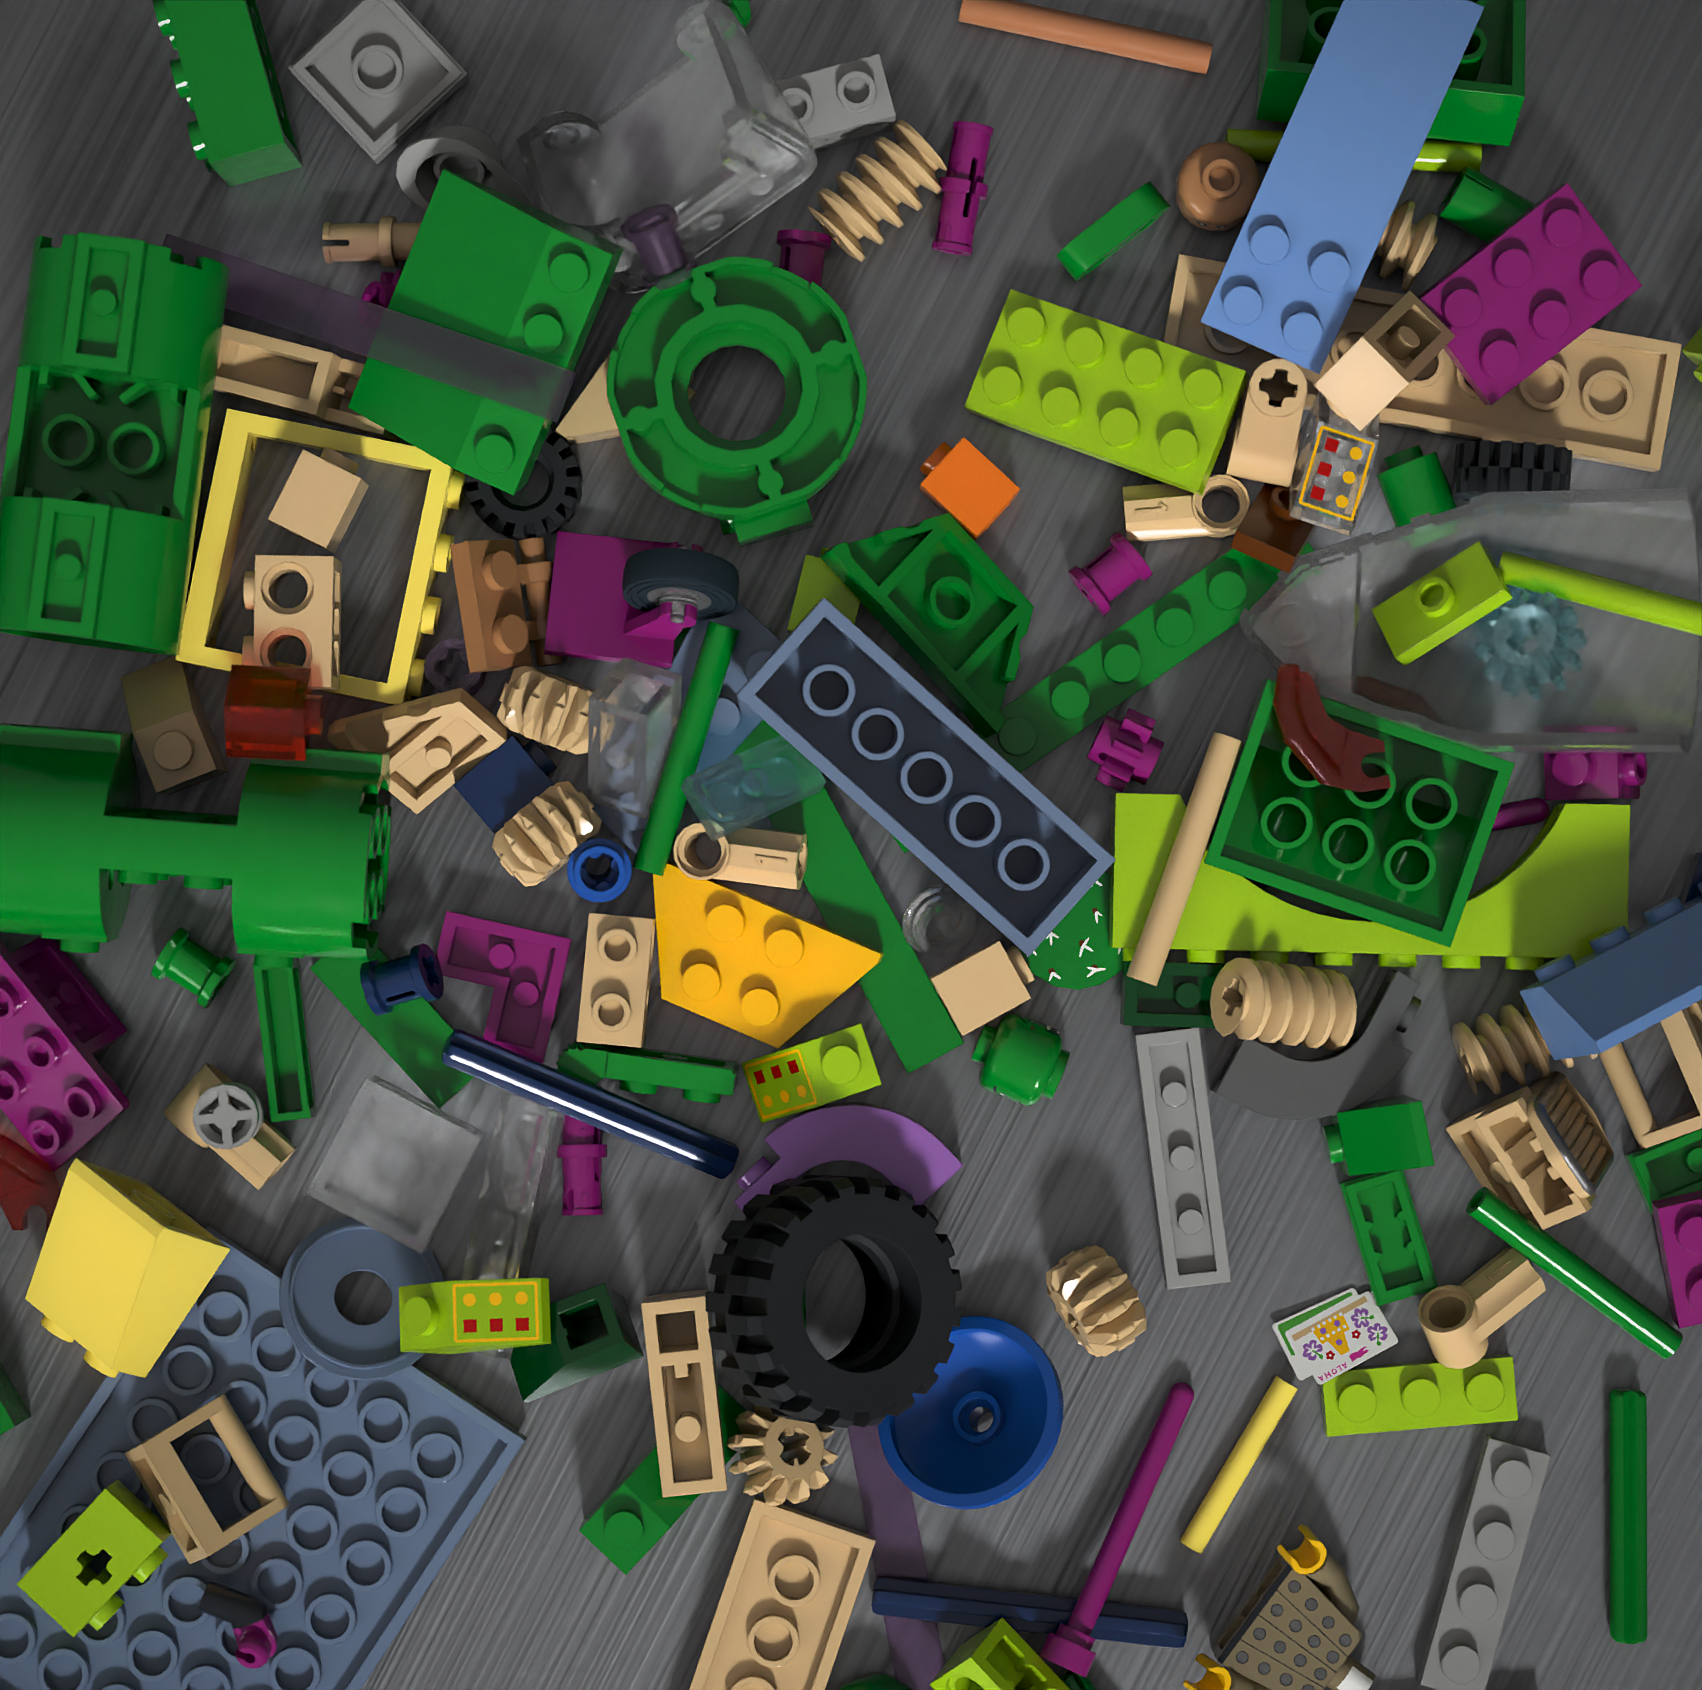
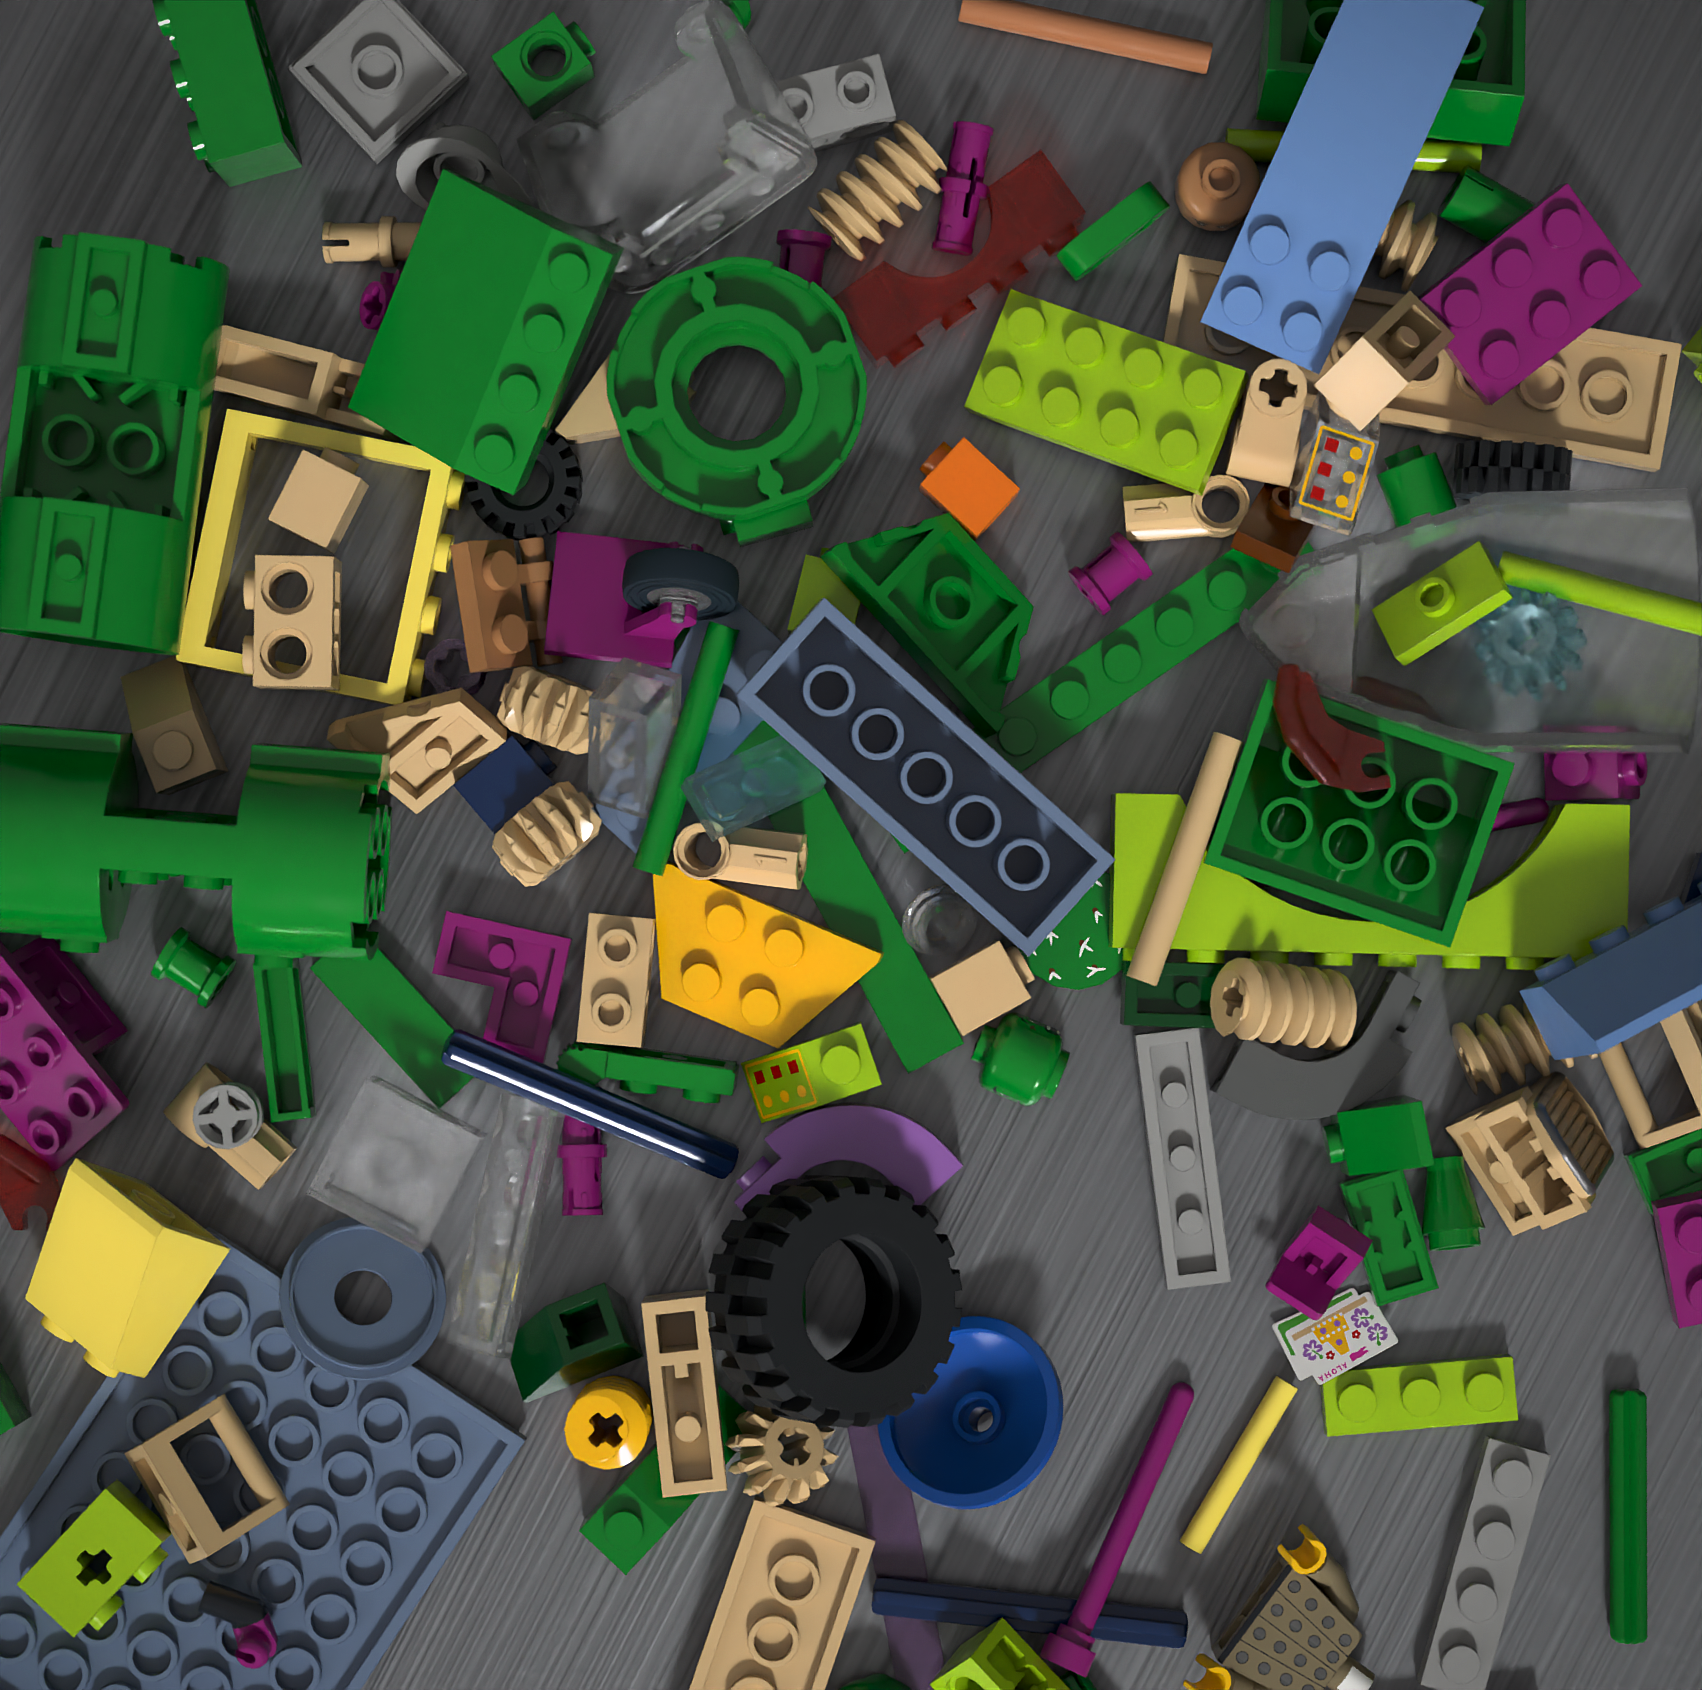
(271, 712): clear red brick -> none
(388, 335): piece -> none
(402, 979): dark blue bush -> none
(474, 1315): lime slope -> none
(543, 92): none -> green brick
(603, 886): blue cone -> none
(614, 1445): none -> yellow piece
(659, 246): clear purple bush -> none
(1028, 214): none -> clear red arch
(1096, 1301): tan gear -> none
(1125, 750): magenta gear -> none
(1317, 1263): none -> magenta bracket
(1450, 1207): none -> green cone
(1465, 1315): tan piece -> none
(1574, 1273): green piece -> none

